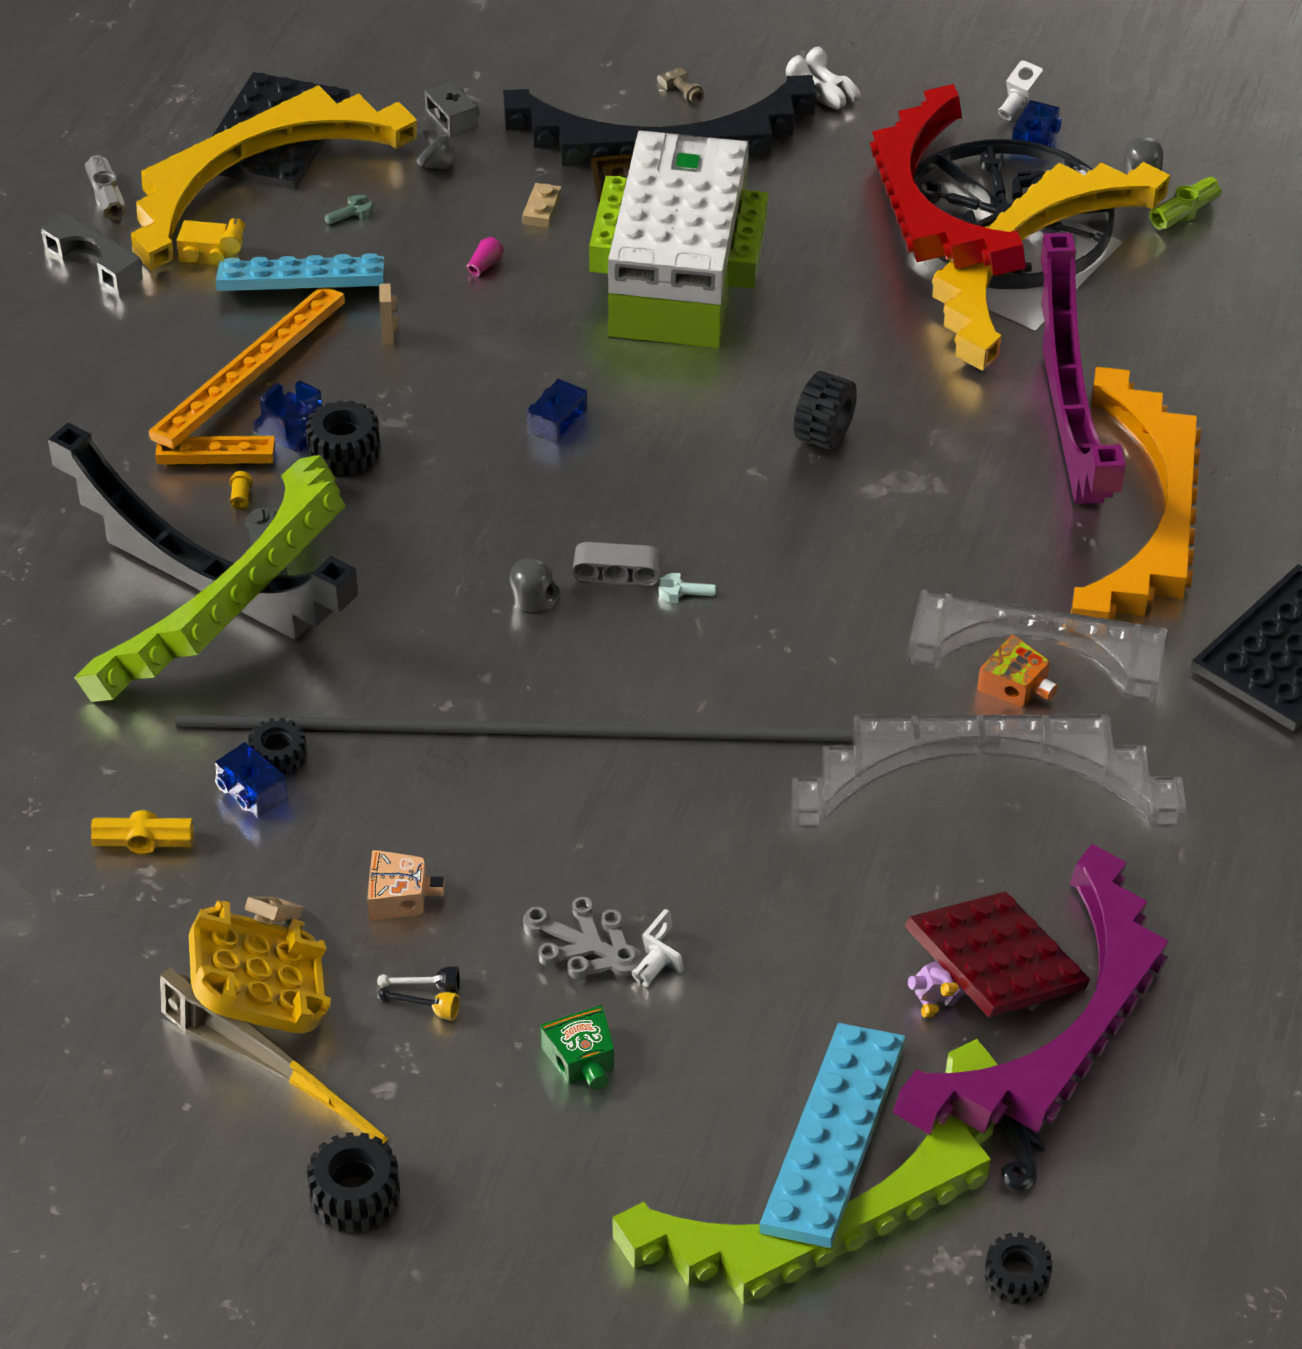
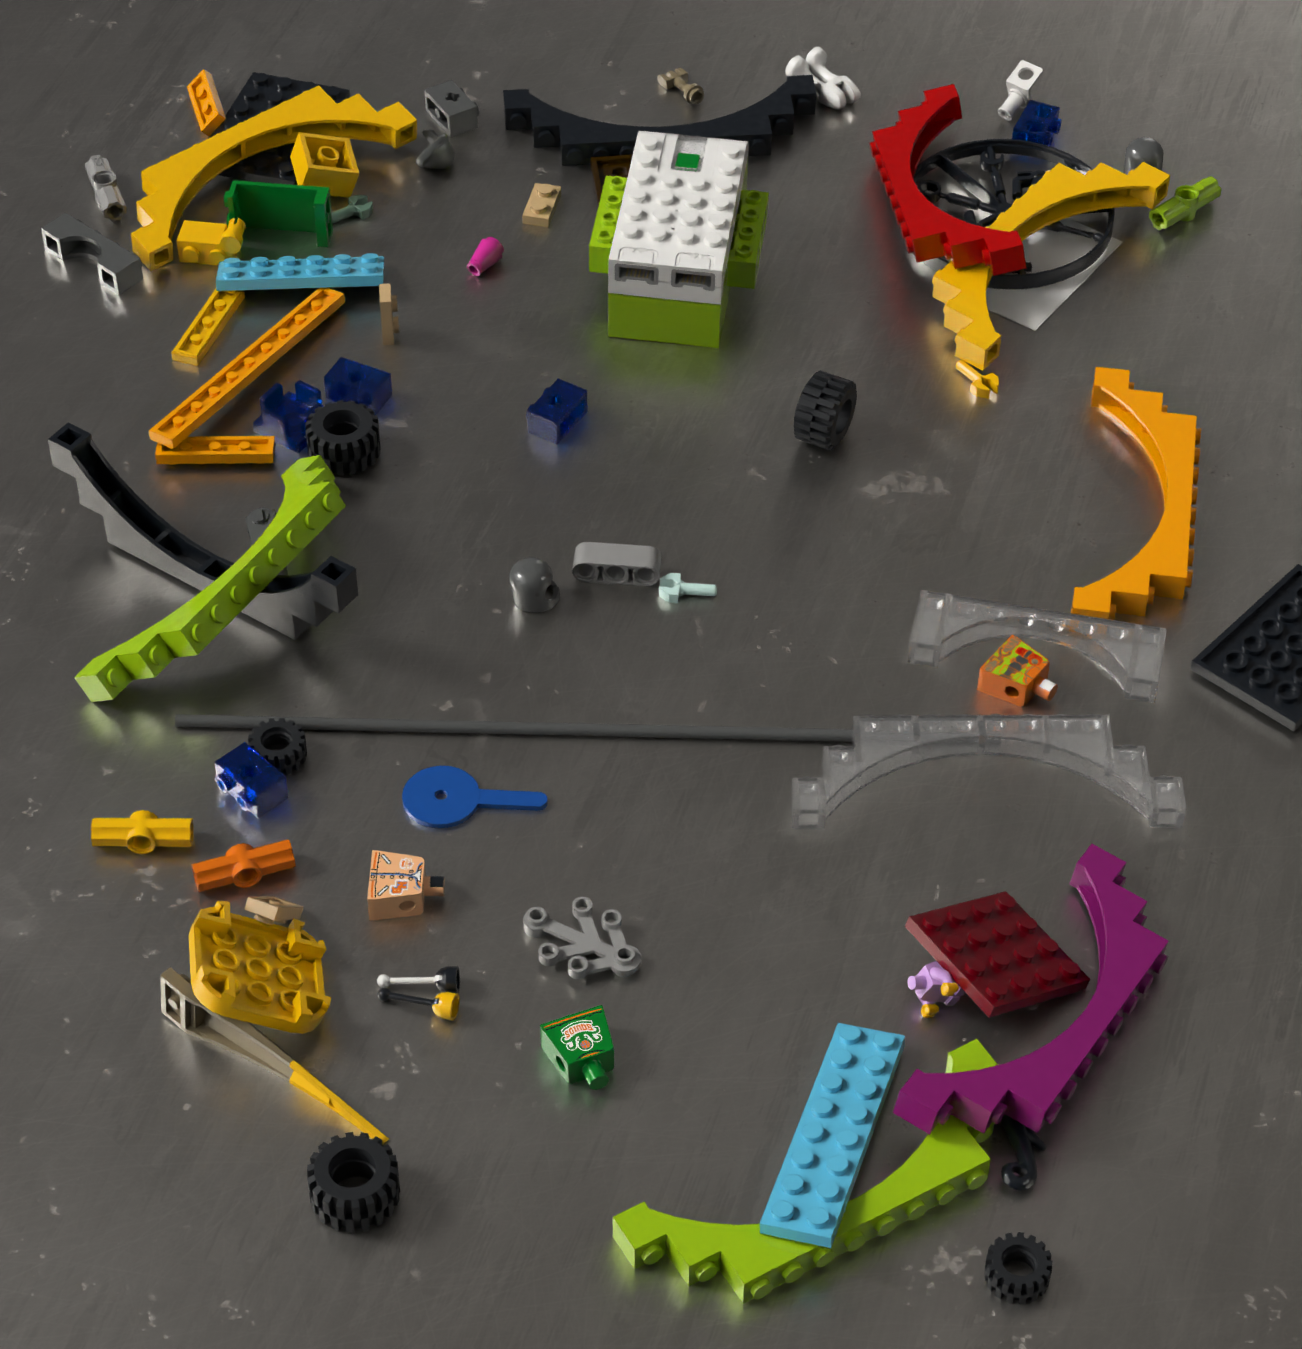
(206, 102): none -> light orange plate
(207, 326): none -> yellow tile
(241, 484): yellow pin -> none
(243, 865): none -> orange piece
(281, 207): none -> green panel
(325, 163): none -> yellow brick
(358, 383): none -> clear blue brick
(462, 797): none -> blue piece
(658, 953): white bracket -> none
(980, 382): none -> yellow bar
(1092, 467): magenta arch -> none

